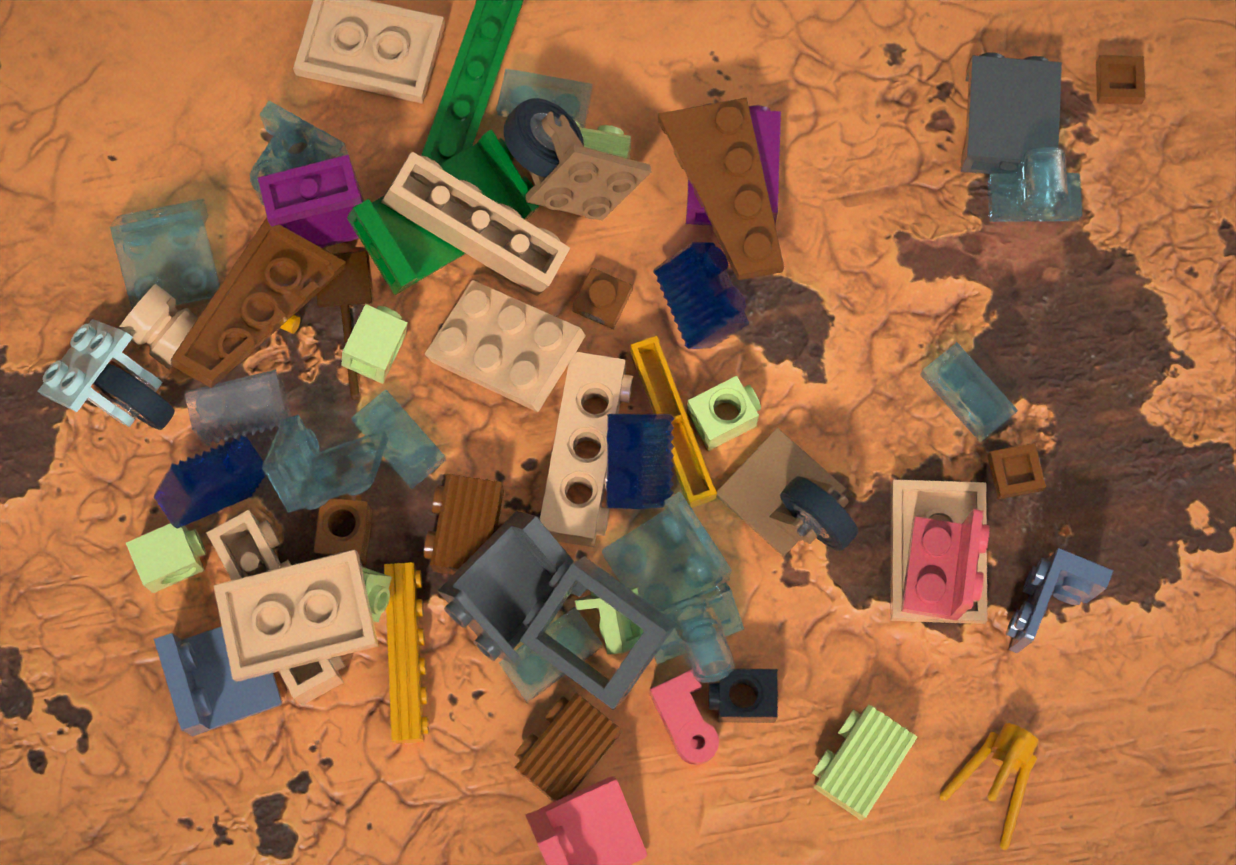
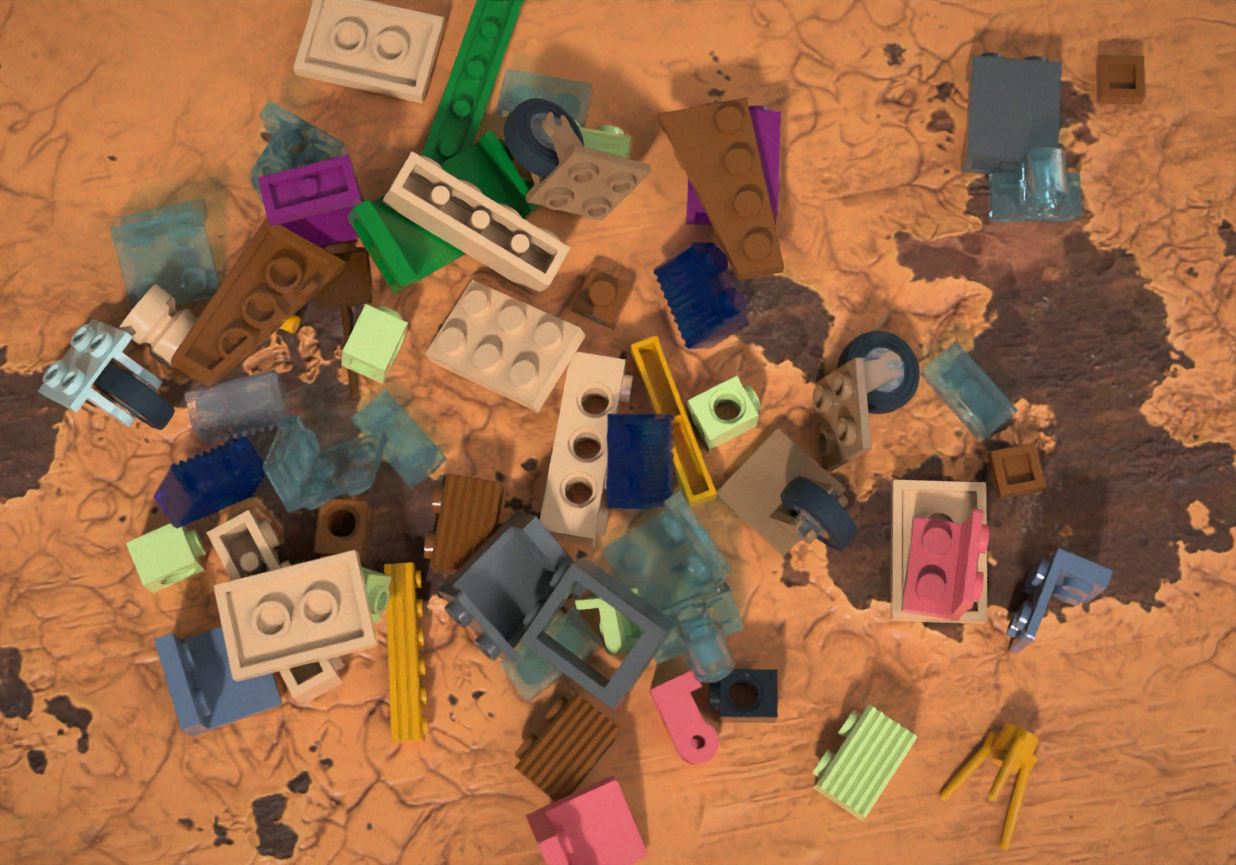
(871, 376): none -> medium nougat plate

